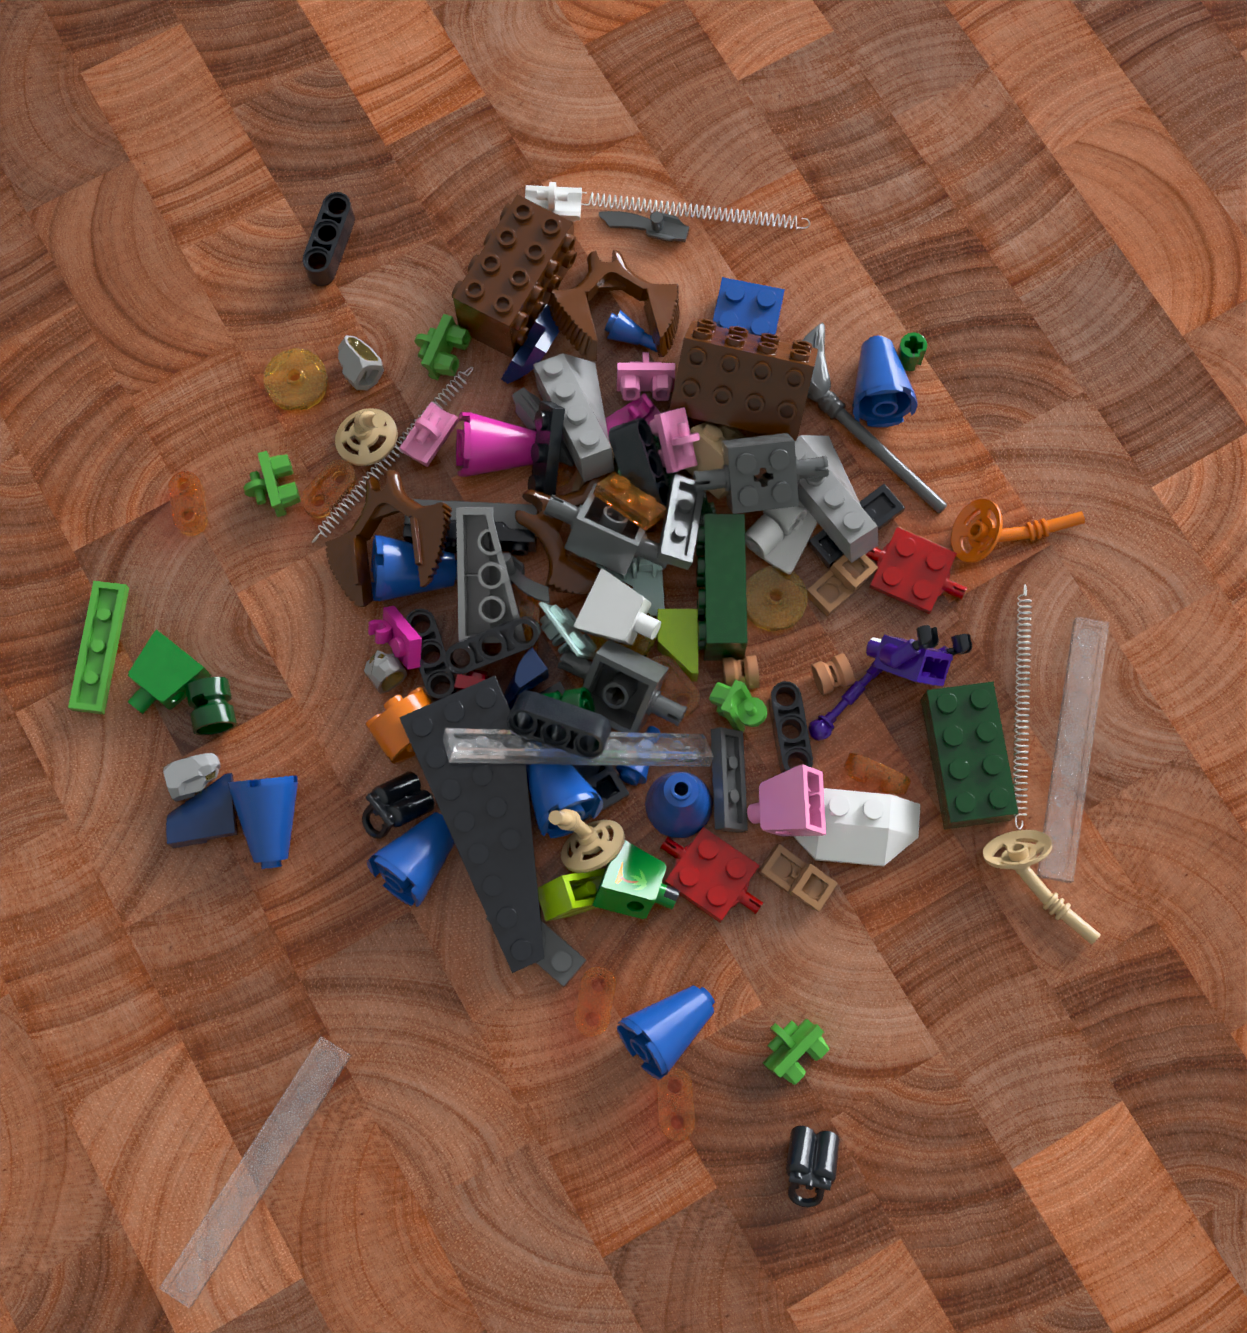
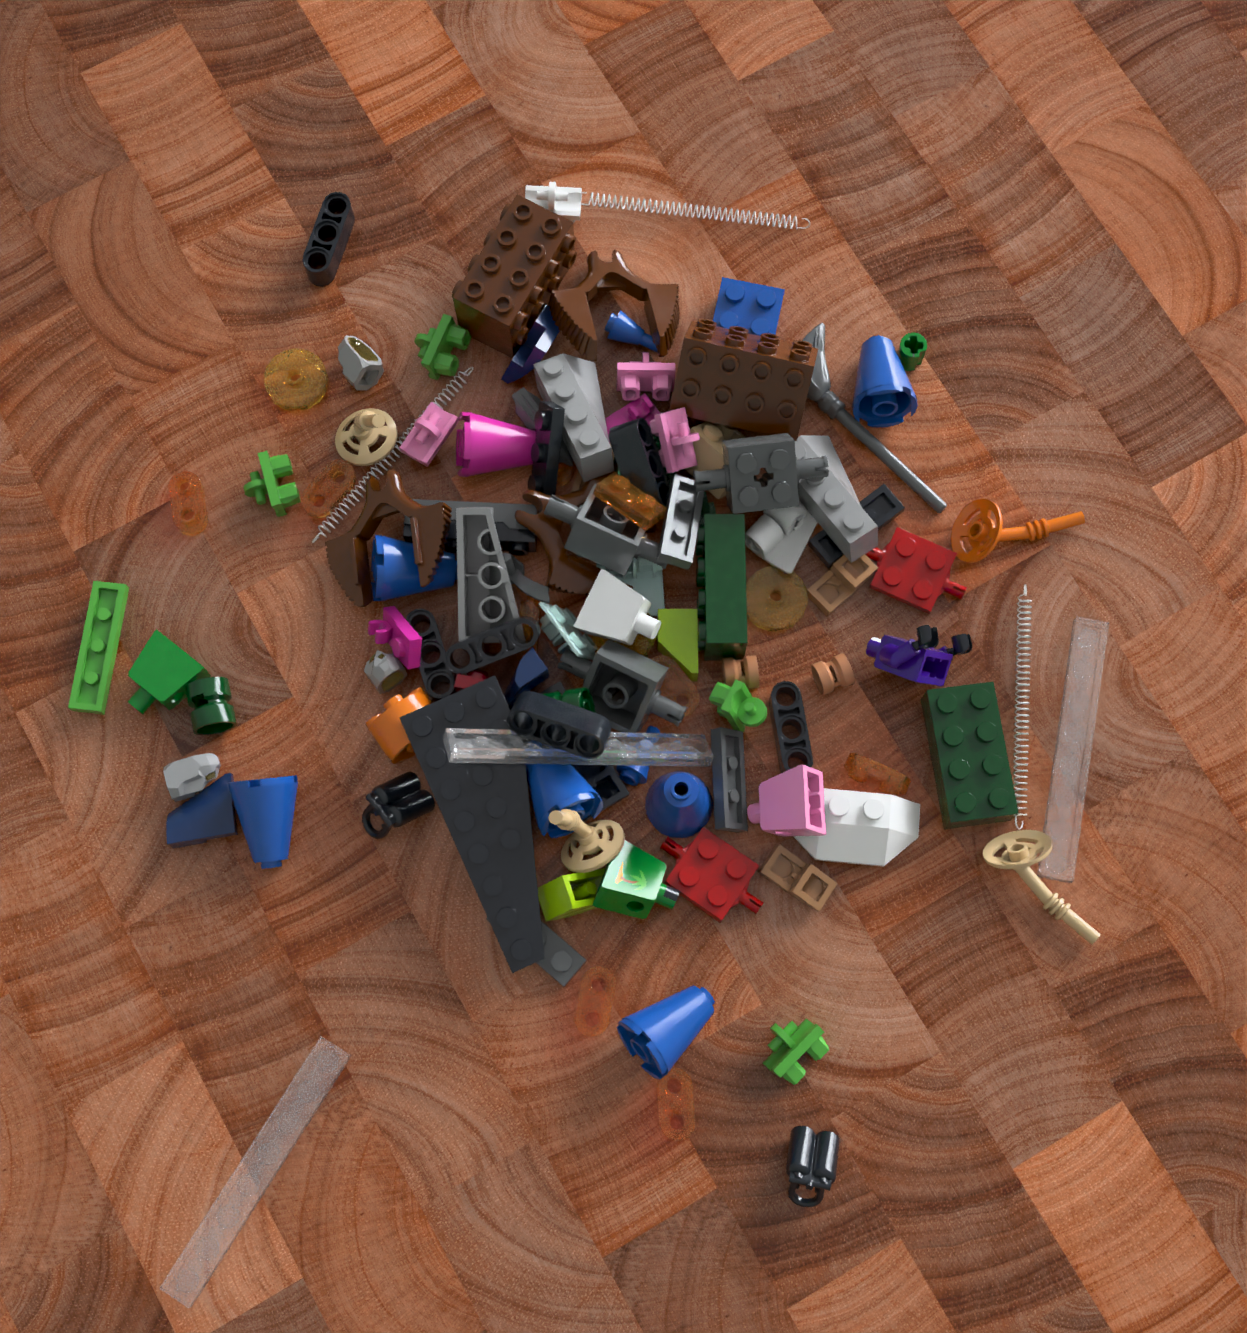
(414, 859): blue cone -> none
(658, 226): dark grey piece -> none
(822, 728): dark purple piece -> none

